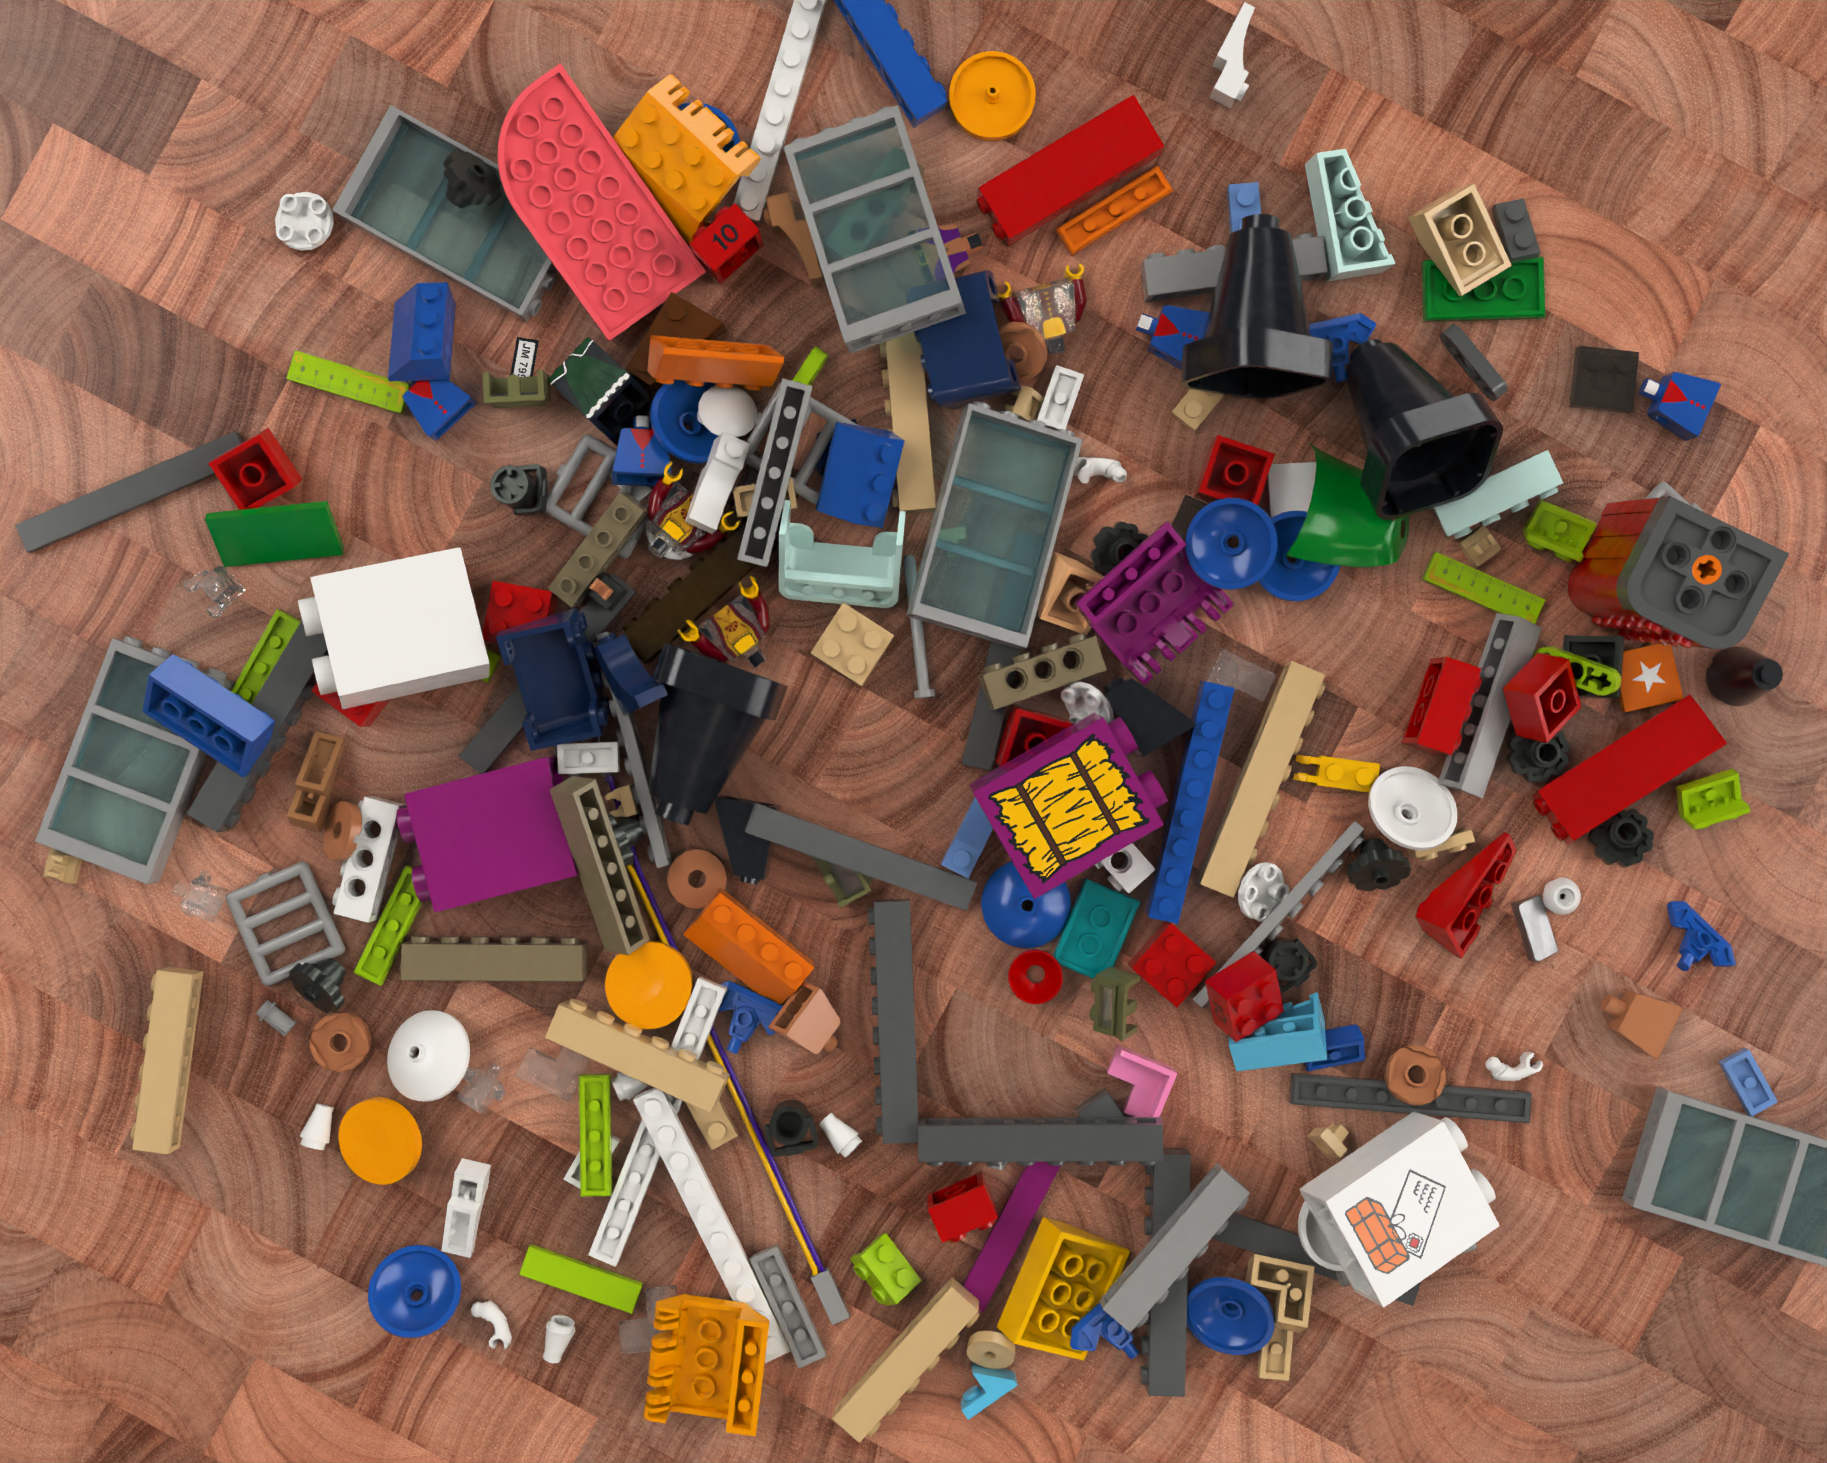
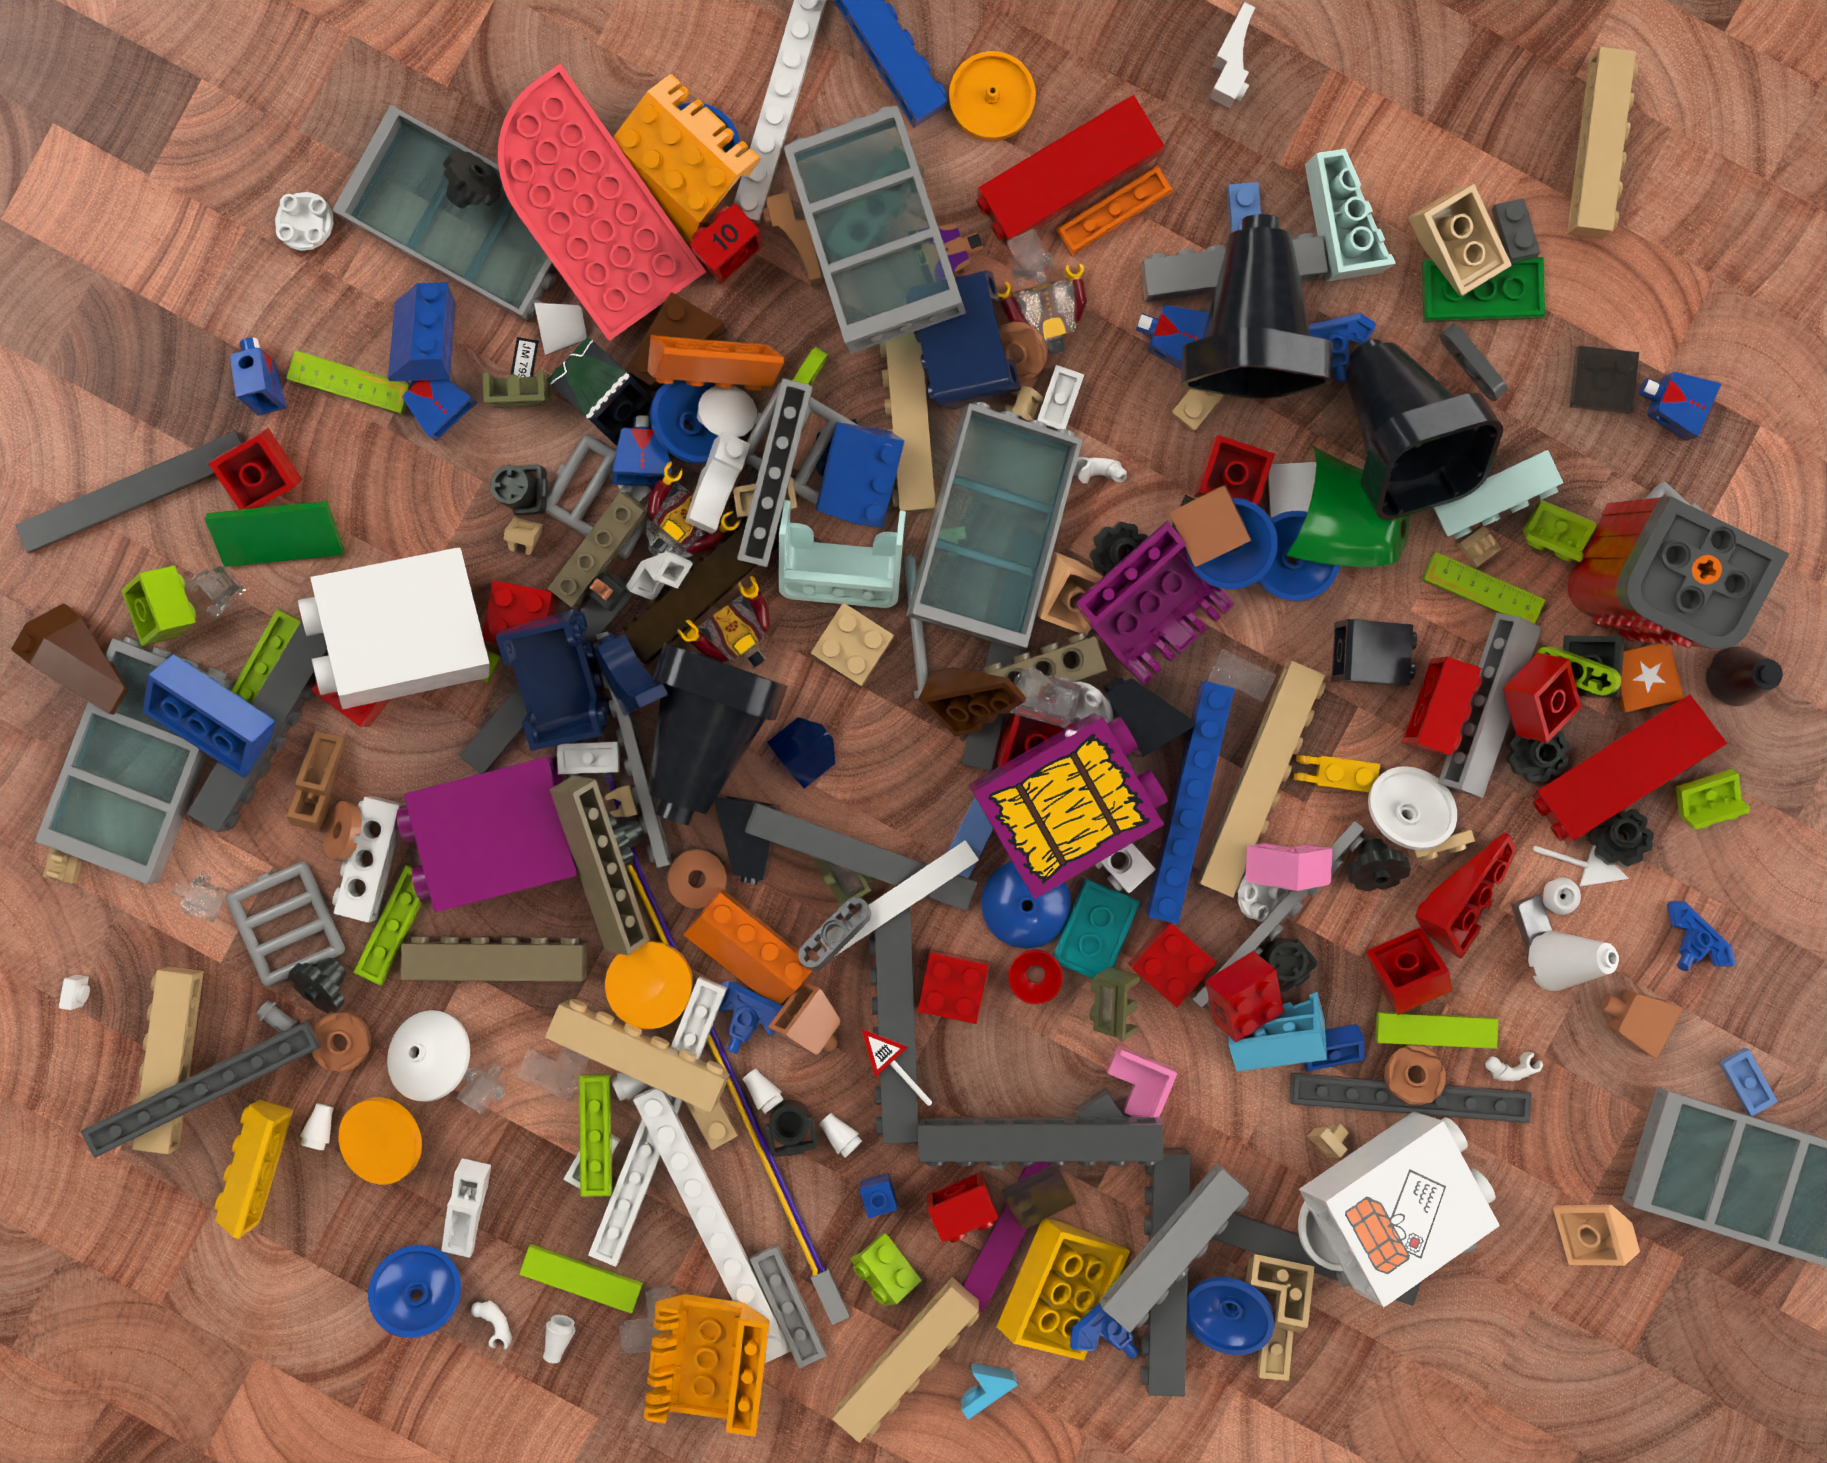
(68, 653): none -> reddish brown wedge
(74, 992): none -> white plate
(158, 605): none -> lime brick
(200, 1088): none -> dark grey tile
(252, 1167): none -> yellow slope
(256, 378): none -> blue torso
(522, 532): none -> tan tile
(560, 325): none -> white sticker
(656, 572): none -> white slope
(764, 1093): none -> white cone
(804, 750): none -> clear blue slope
(813, 944): none -> dark grey beam
(878, 1195): none -> blue brick
(883, 1053): none -> piece
(910, 891): none -> white sticker
(953, 986): none -> red brick
(968, 698): none -> reddish brown wedge
(991, 1350): tan piece -> none
(1029, 258): none -> clear piece
(1038, 1196): none -> clear smoke plate
(1059, 691): none -> clear brick
(1210, 526): none -> nougat tile
(1289, 867): none -> bright pink panel
(1373, 652): none -> black slope
(1409, 970): none -> red slope
(1436, 1030): none -> lime tile
(1569, 960): none -> white cone
(1595, 869): none -> white piece
(1596, 1235): none -> light nougat slope
(1602, 142): none -> tan brick

